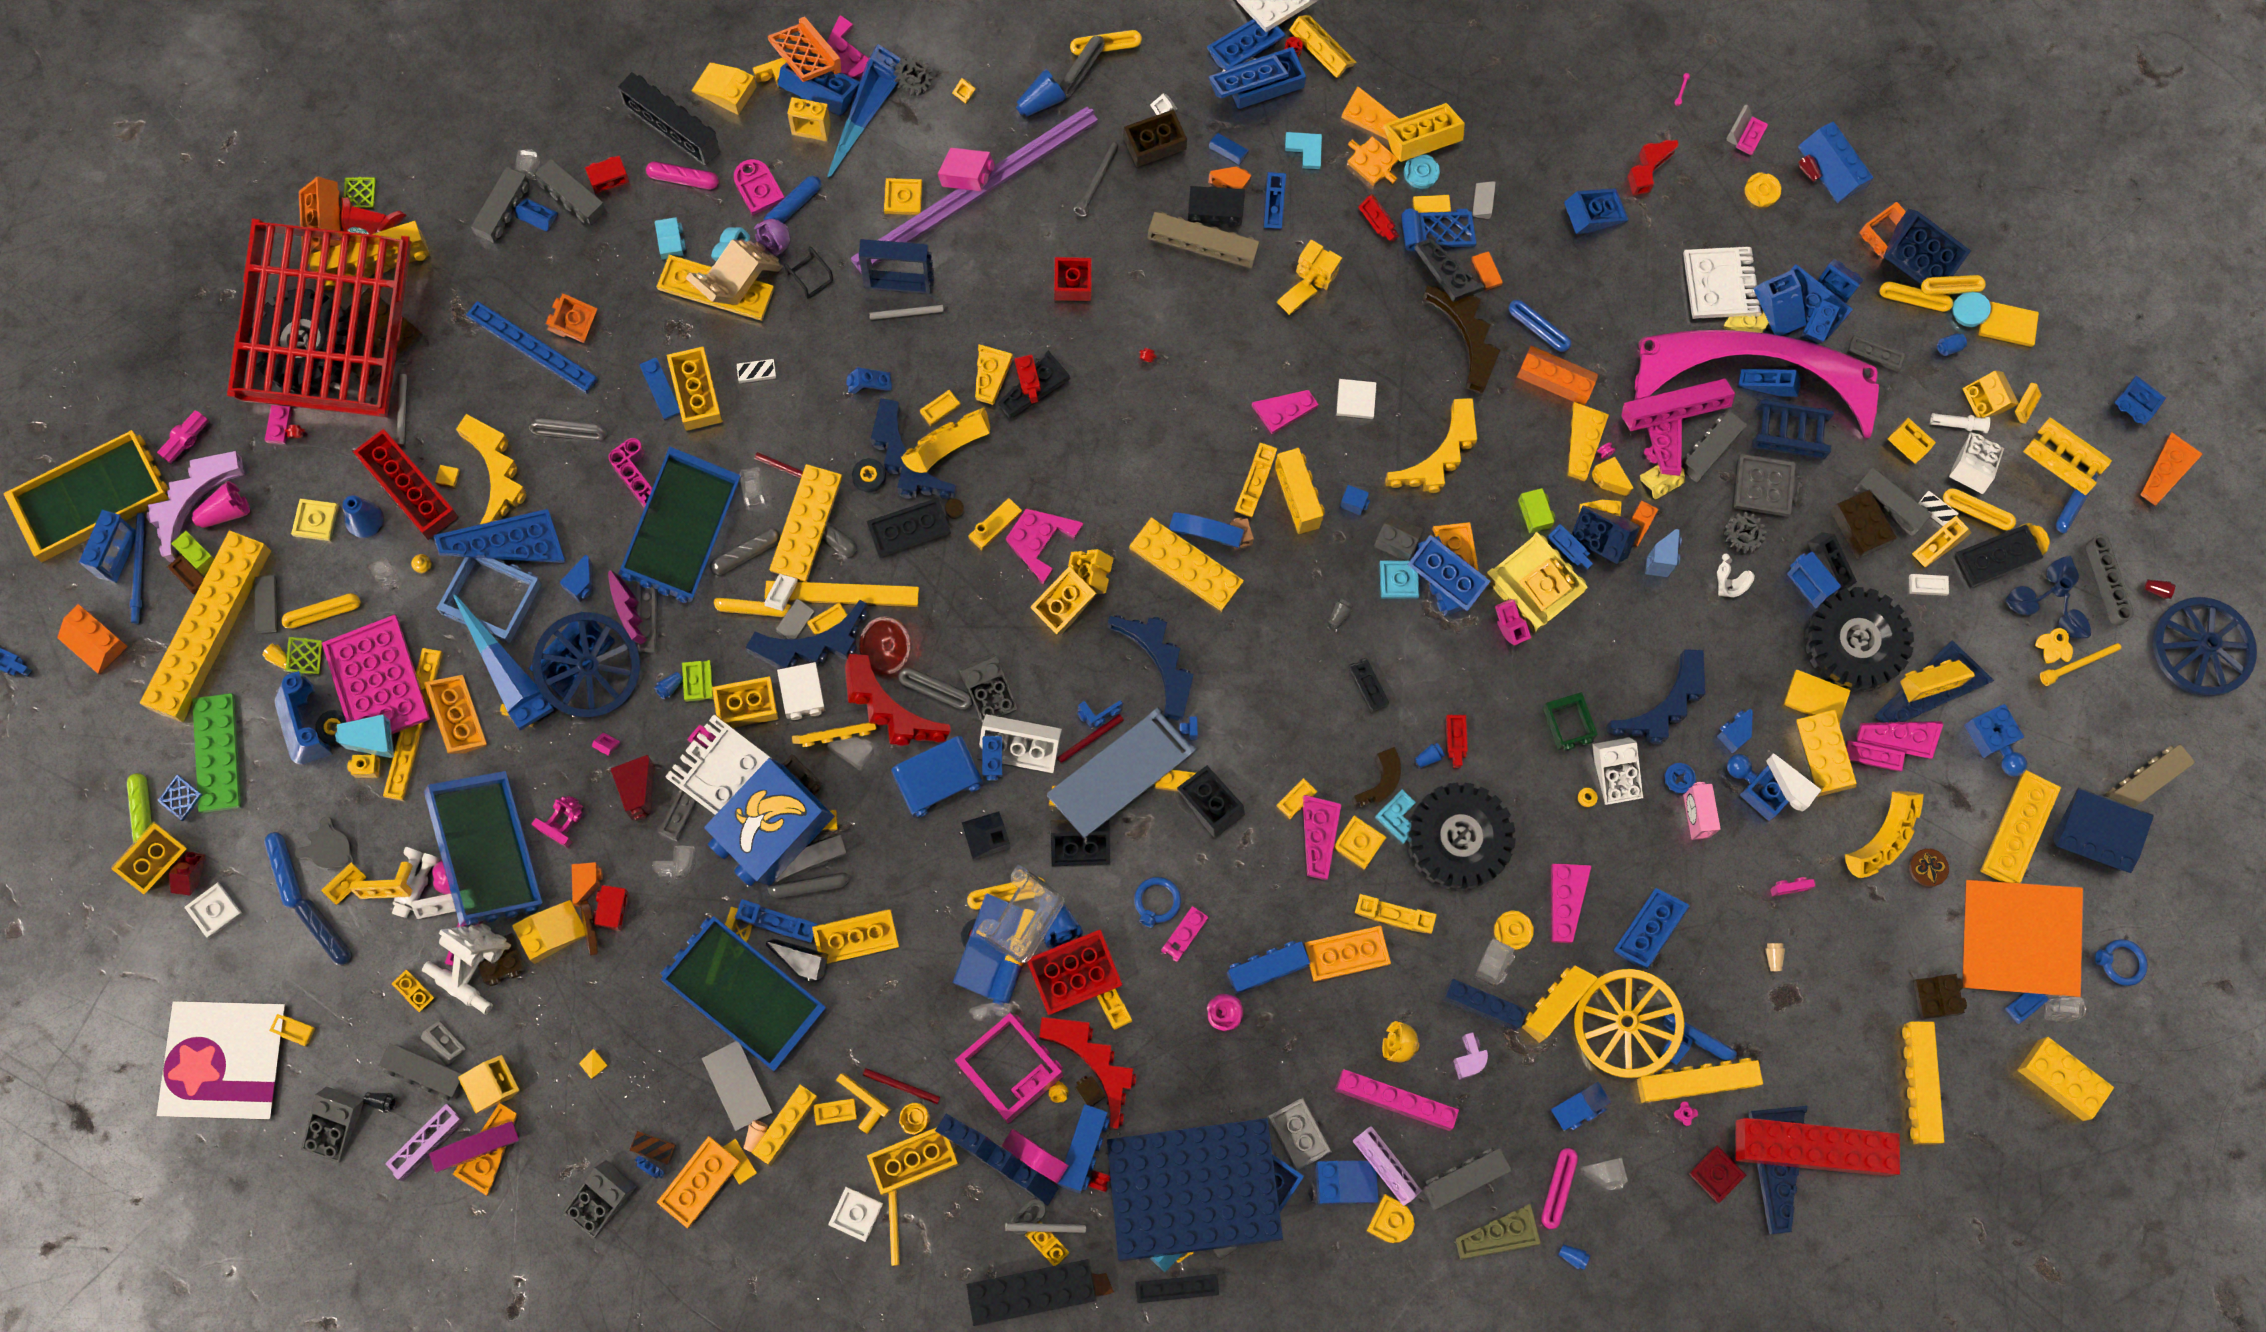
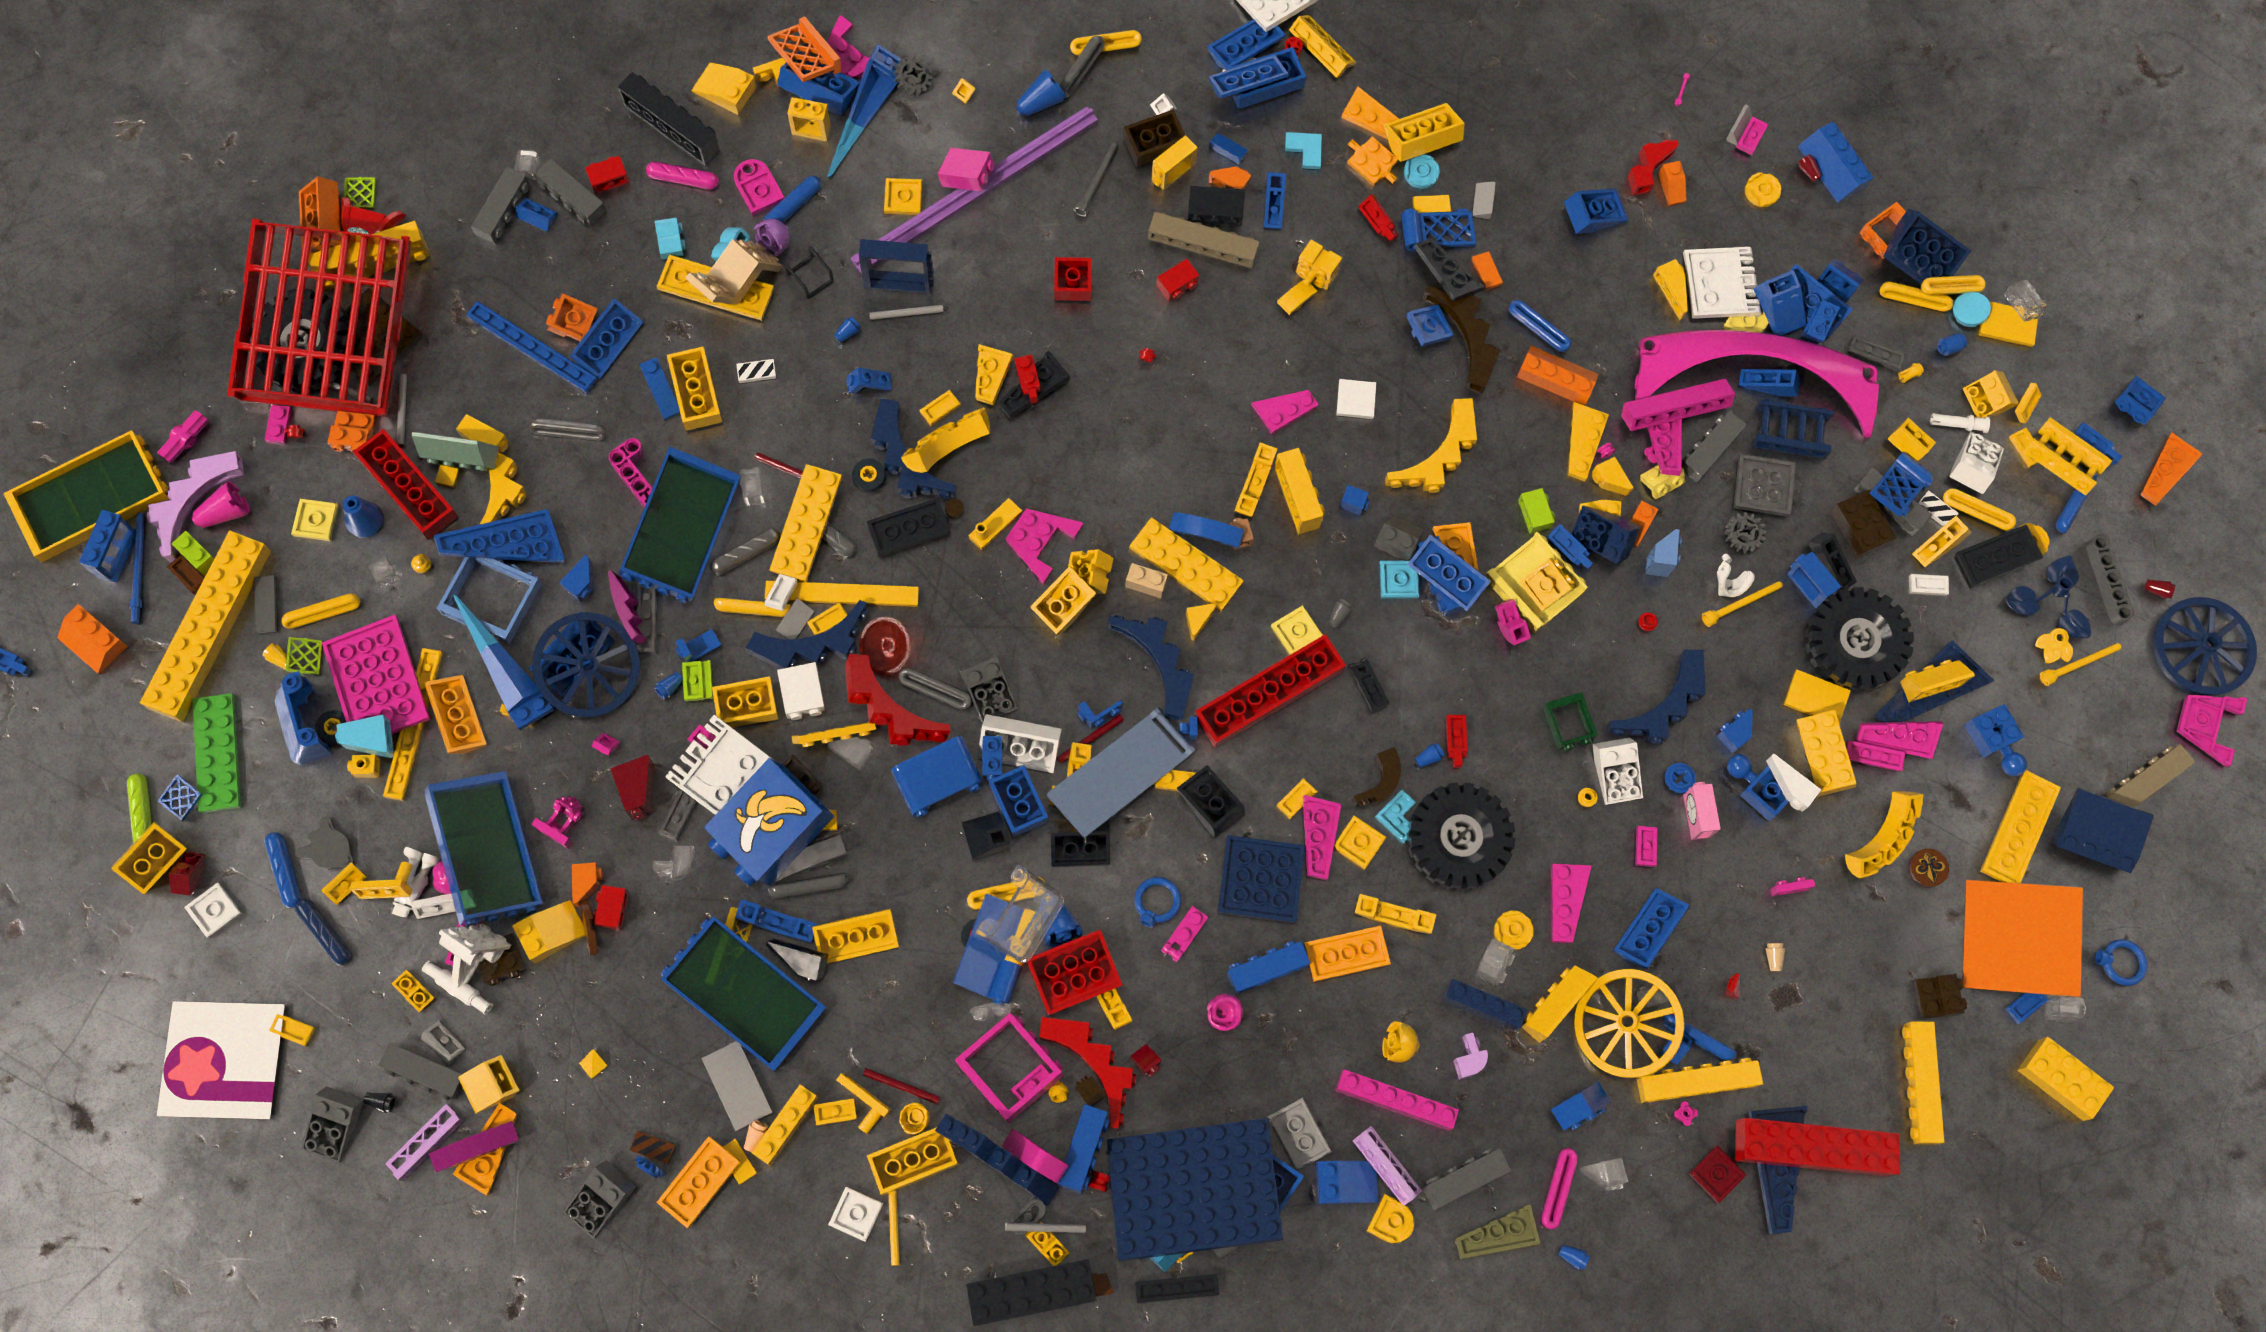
(350, 430): none -> orange plate
(455, 450): none -> sand green slope
(606, 338): none -> blue slope
(698, 646): none -> blue bracket
(847, 329): none -> blue cone
(1018, 801): none -> blue brick
(1079, 755): none -> yellow slope
(1146, 580): none -> tan brick
(1146, 1061): none -> dark red slope
(1174, 162): none -> yellow window
(1178, 280): none -> red brick
(1198, 617): none -> yellow slope
(1261, 879): none -> dark blue plate
(1270, 691): none -> red brick
(1296, 630): none -> light yellow tile
(1429, 325): none -> blue hinge
(1646, 846): none -> dark pink plate
(1648, 621): none -> red plate
(1673, 182): none -> orange slope
(1673, 284): none -> yellow slope
(1711, 617): none -> yellow piece
(1733, 987): none -> red slope
(1910, 472): none -> blue piece
(1911, 372): none -> yellow pin
(2021, 440): none -> yellow tile
(2025, 300): none -> clear brick
(2098, 442): none -> blue hinge
(2201, 723): none -> dark pink wing

